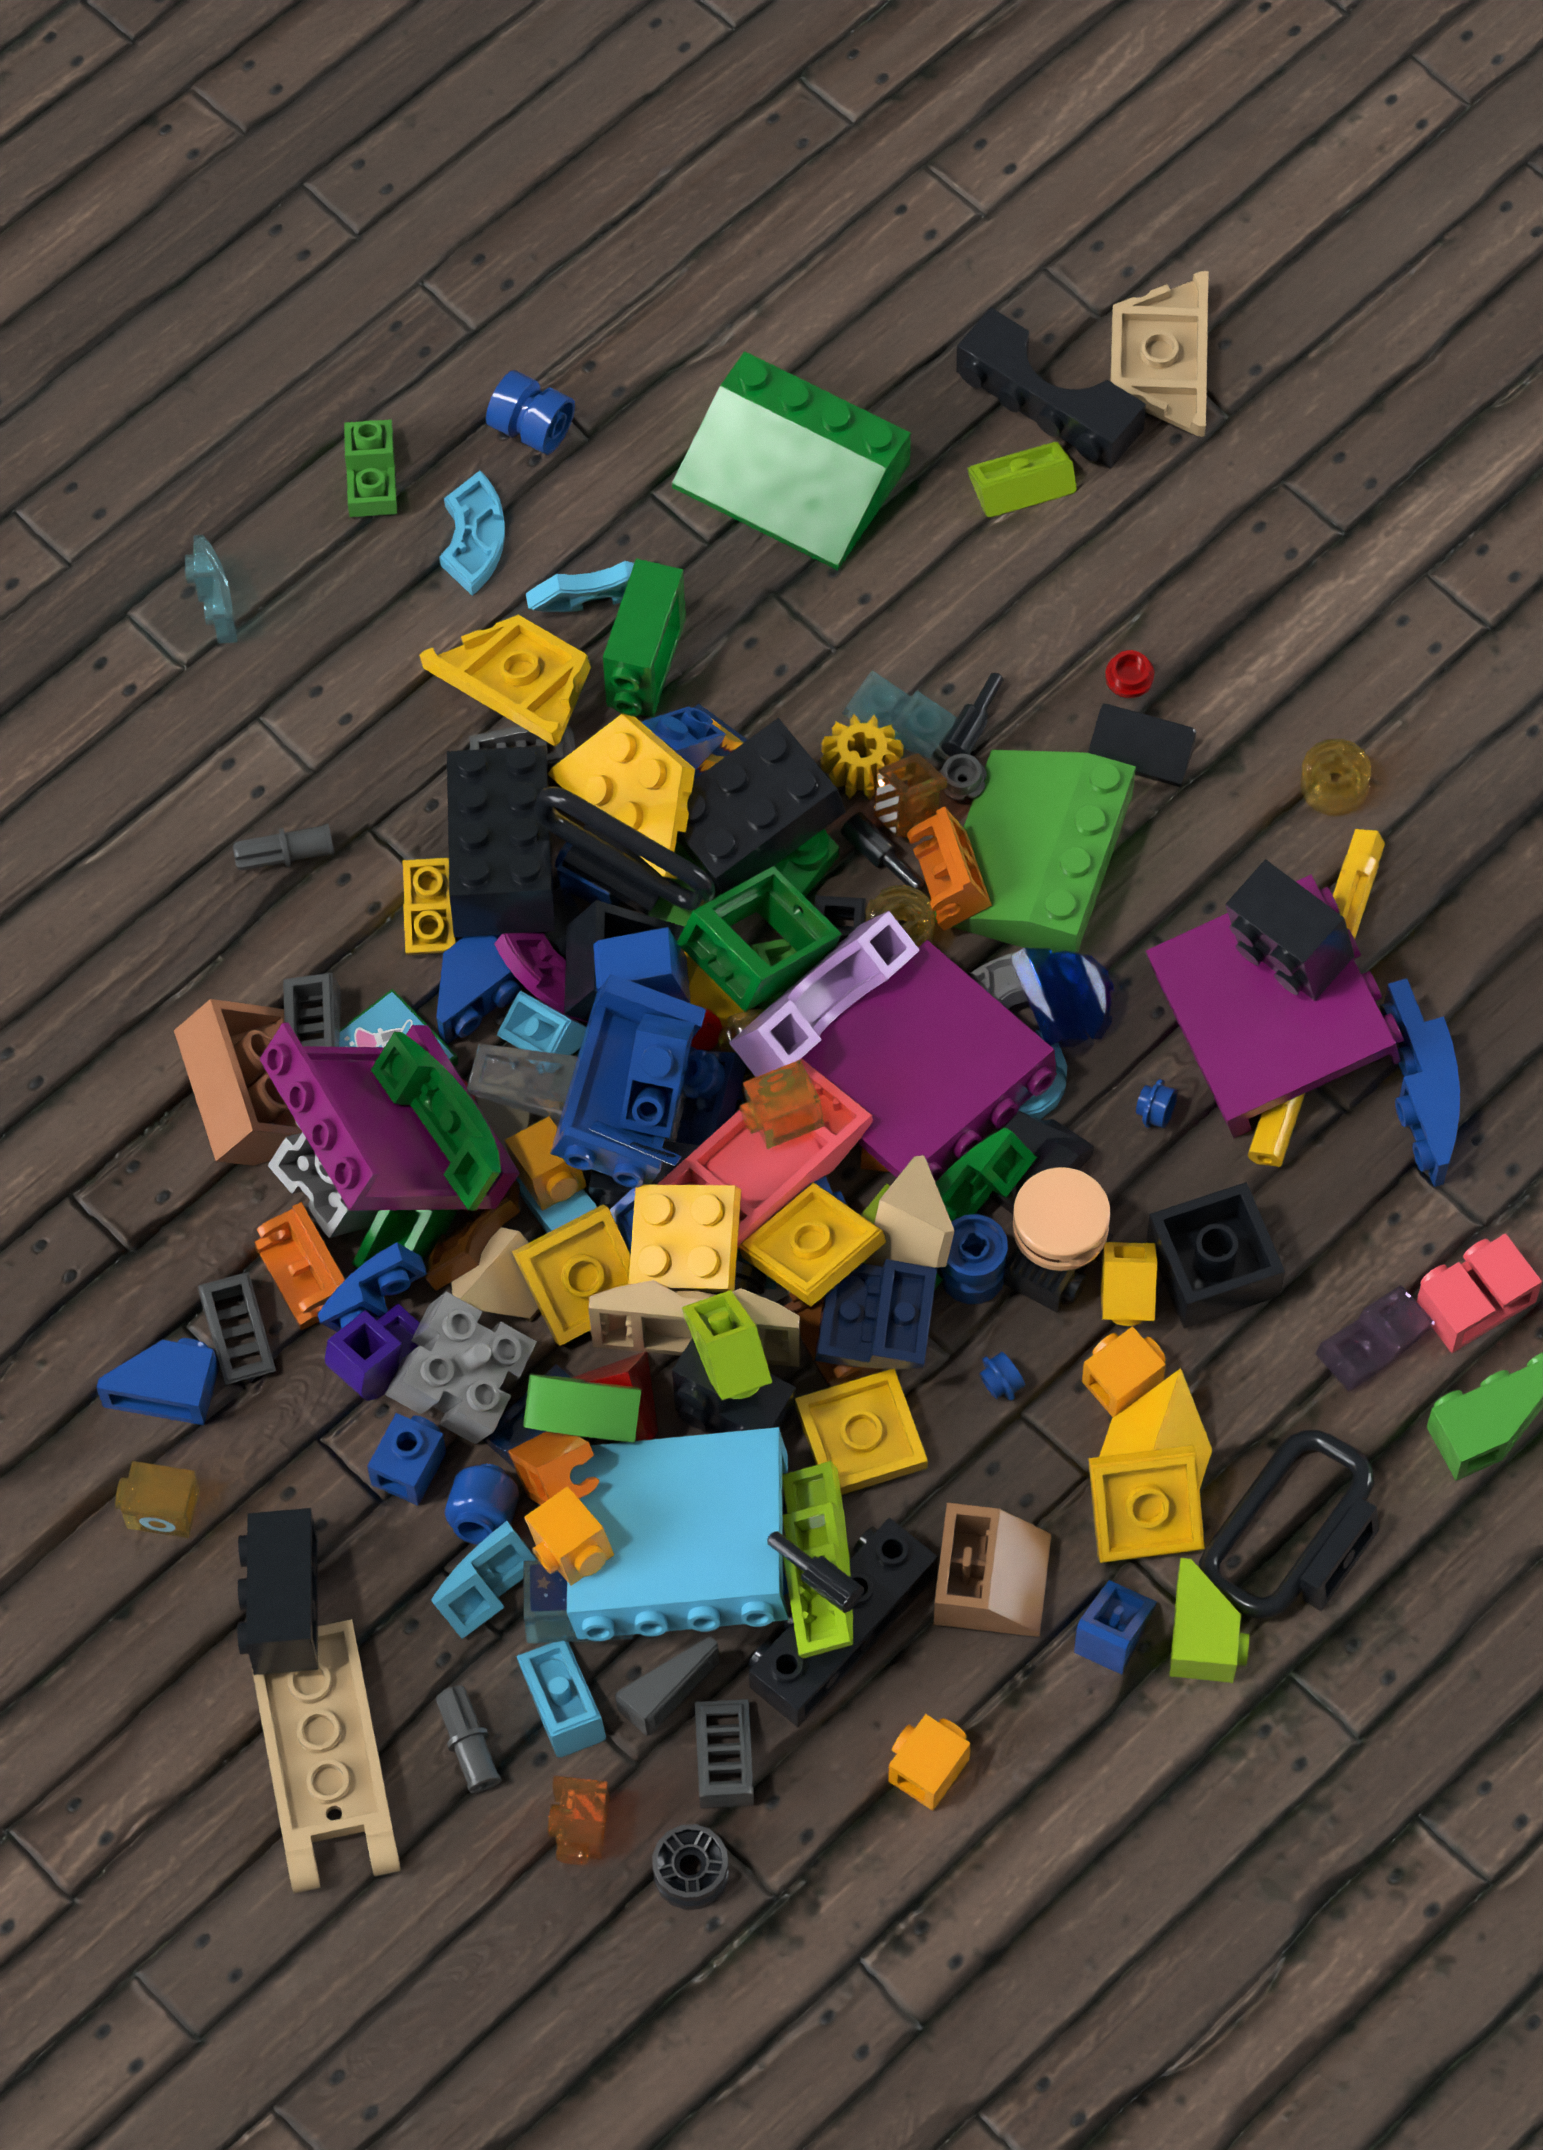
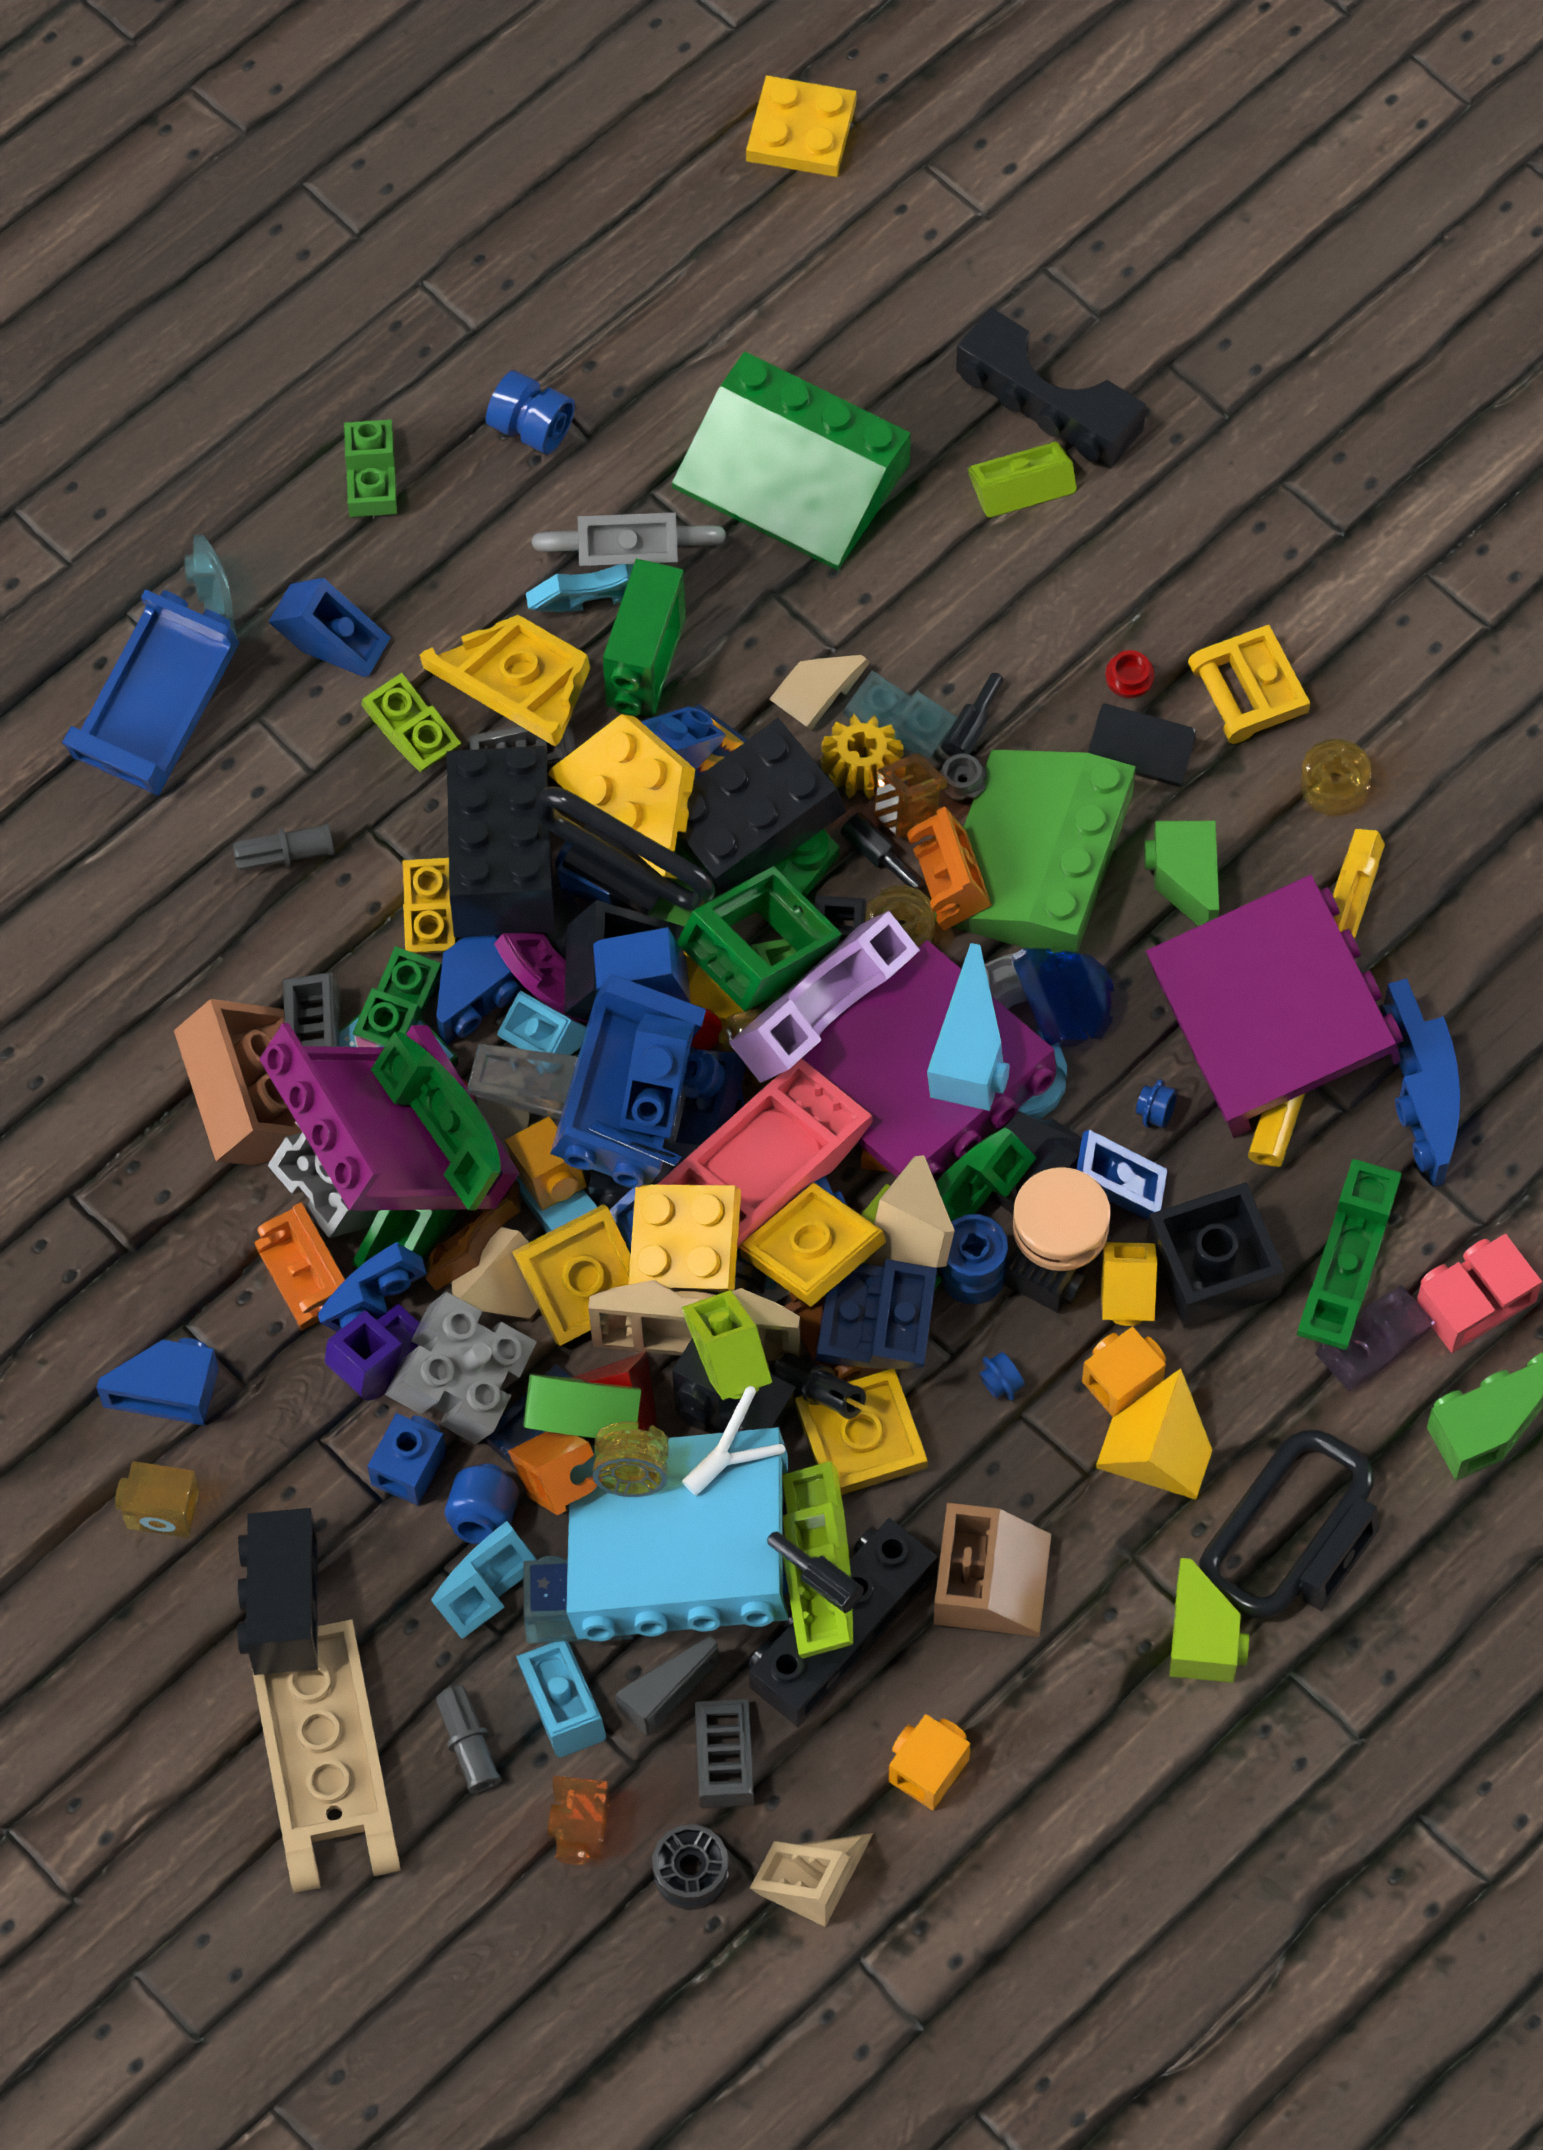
(155, 692): none -> blue panel
(223, 1290): dark grey slope -> none
(329, 626): none -> blue slope
(399, 997): none -> green slope
(410, 723): none -> lime slope
(477, 535): medium azure tile -> none
(568, 1537): light orange brick -> none
(627, 537): none -> light grey bar
(630, 1460): none -> clear yellow wheel
(719, 1457): none -> white plant
(782, 1105): clear yellow brick -> none
(801, 126): none -> yellow plate
(810, 1875): none -> tan slope
(815, 685): none -> tan slope
(819, 1385): none -> black axle
(968, 1053): none -> medium azure slope
(1113, 1626): blue slope -> none
(1123, 1174): none -> slope
(1146, 1503): yellow plate -> none
(1163, 352): tan wing -> none
(1185, 866): none -> bright green slope
(1263, 676): none -> yellow plate
(1289, 931): black brick -> none
(1349, 1254): none -> green slope

